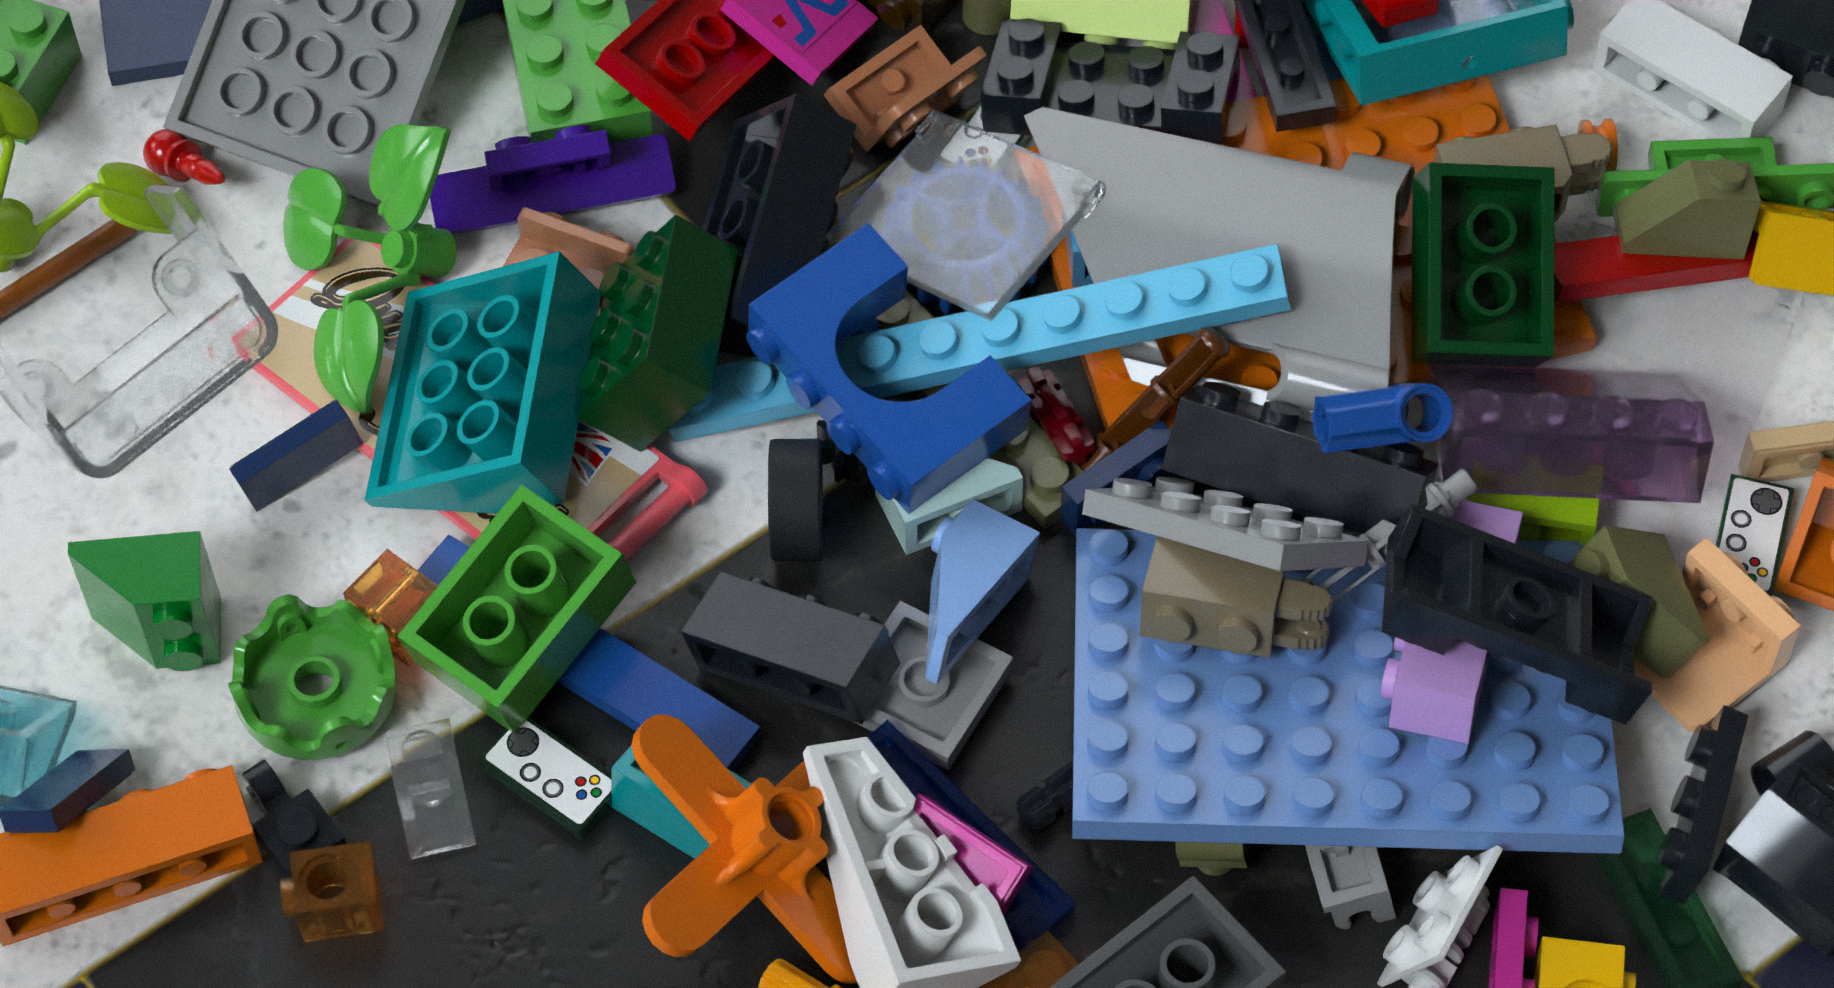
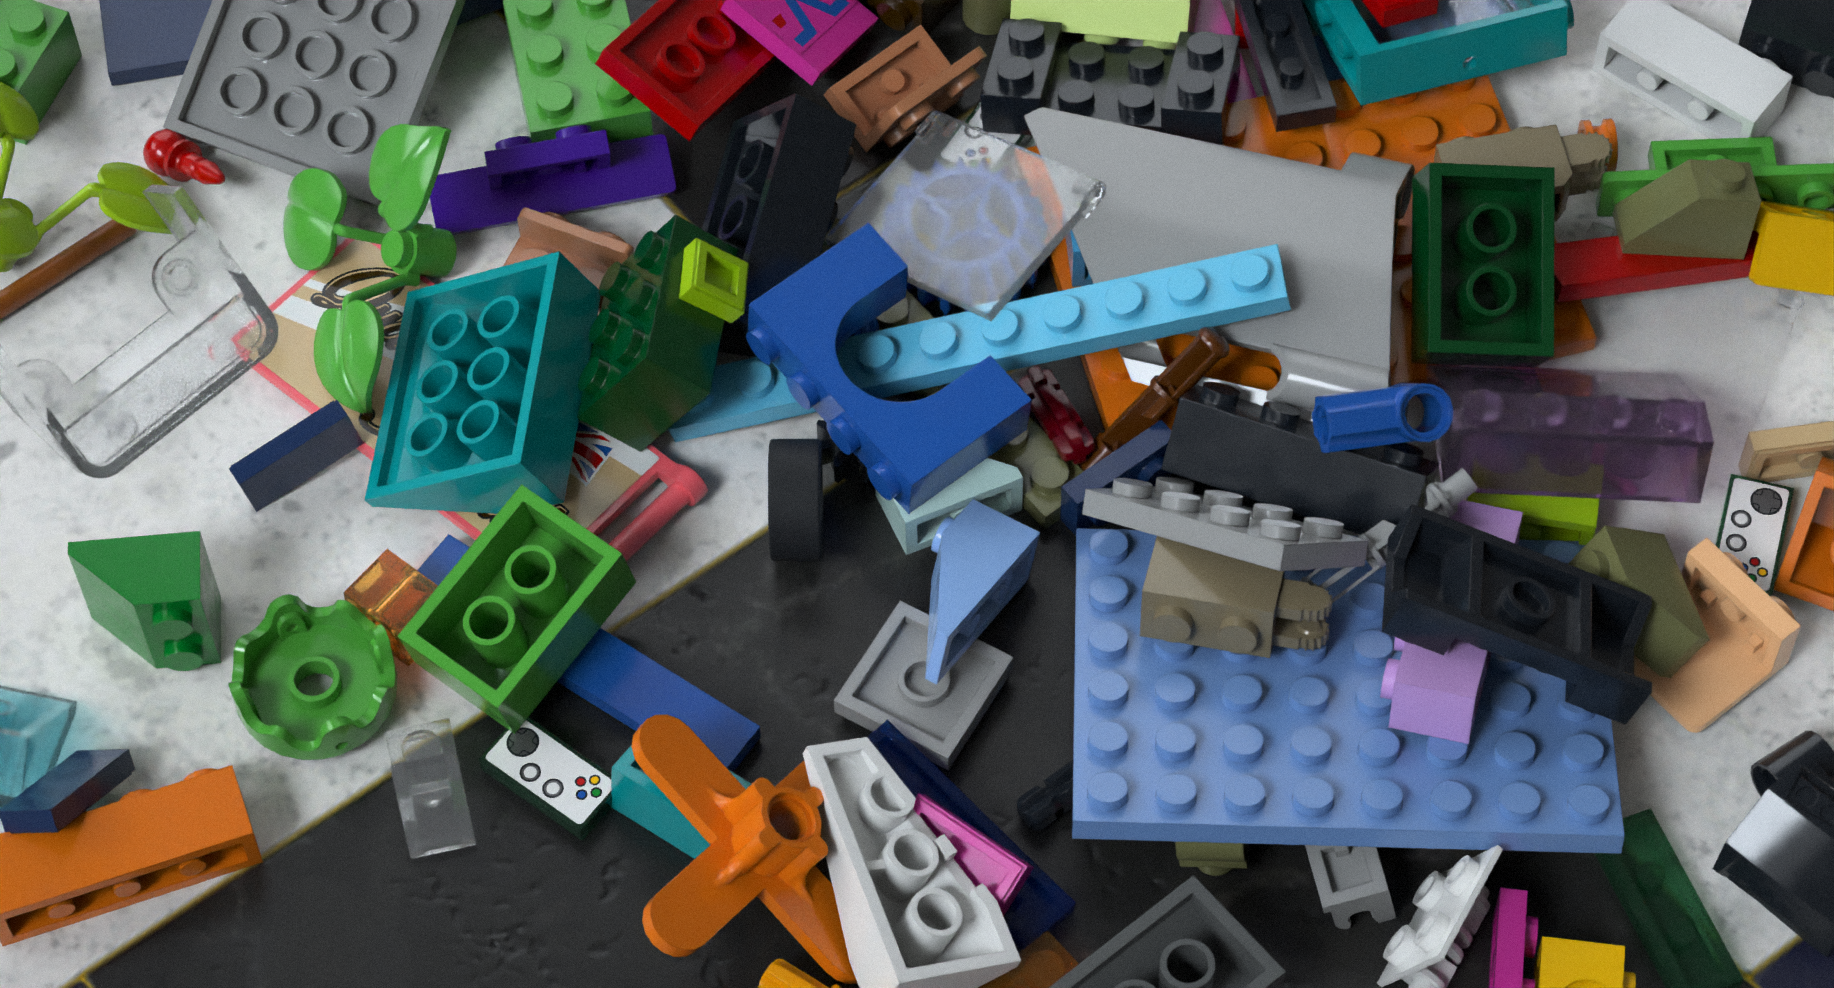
(288, 822): black plate -> none
(351, 912): clear orange brick -> none
(714, 280): none -> lime tile
(792, 646): black brick -> none
(1700, 804): black plate -> none

